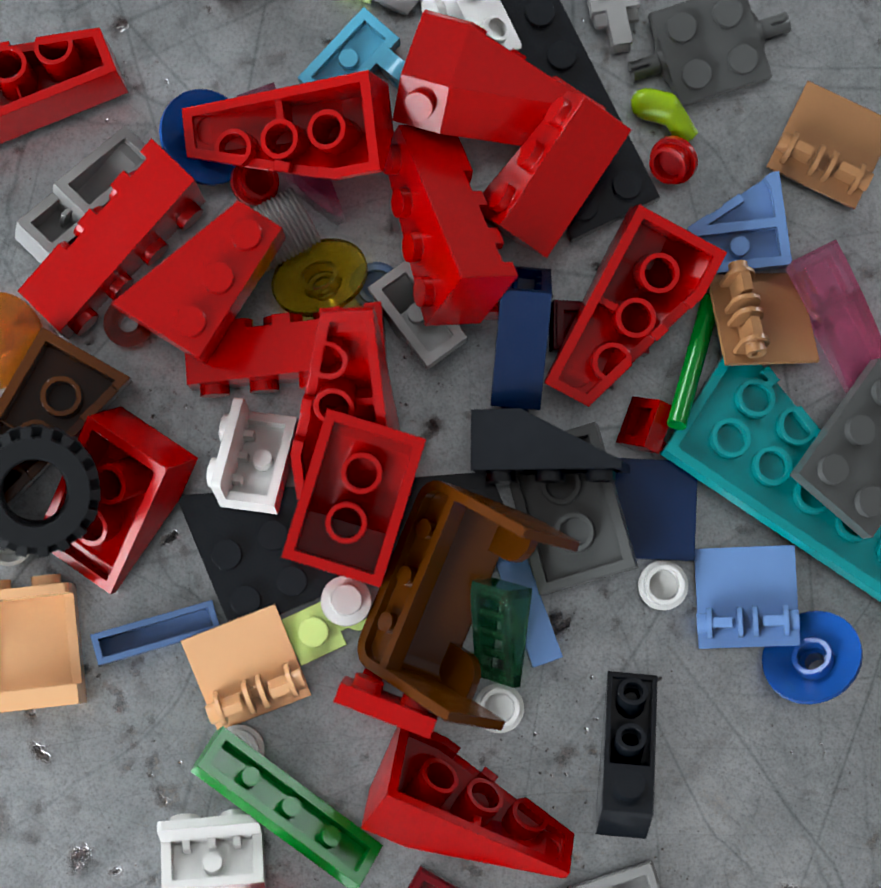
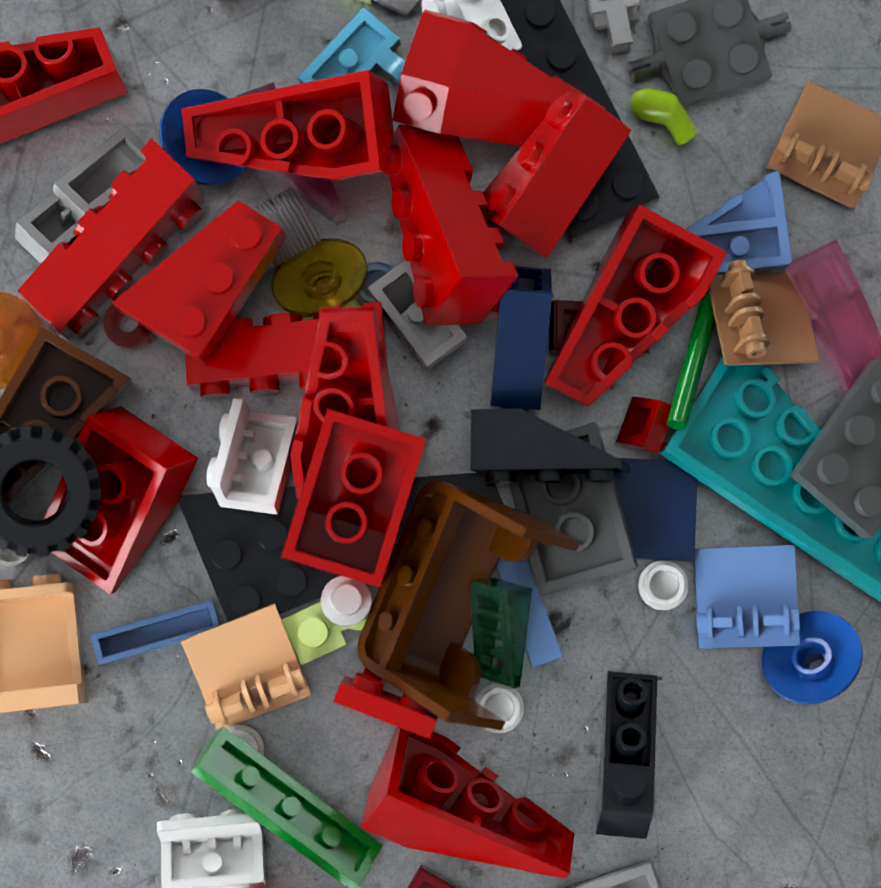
(253, 185): red plate -> none
(673, 160): red plate -> none

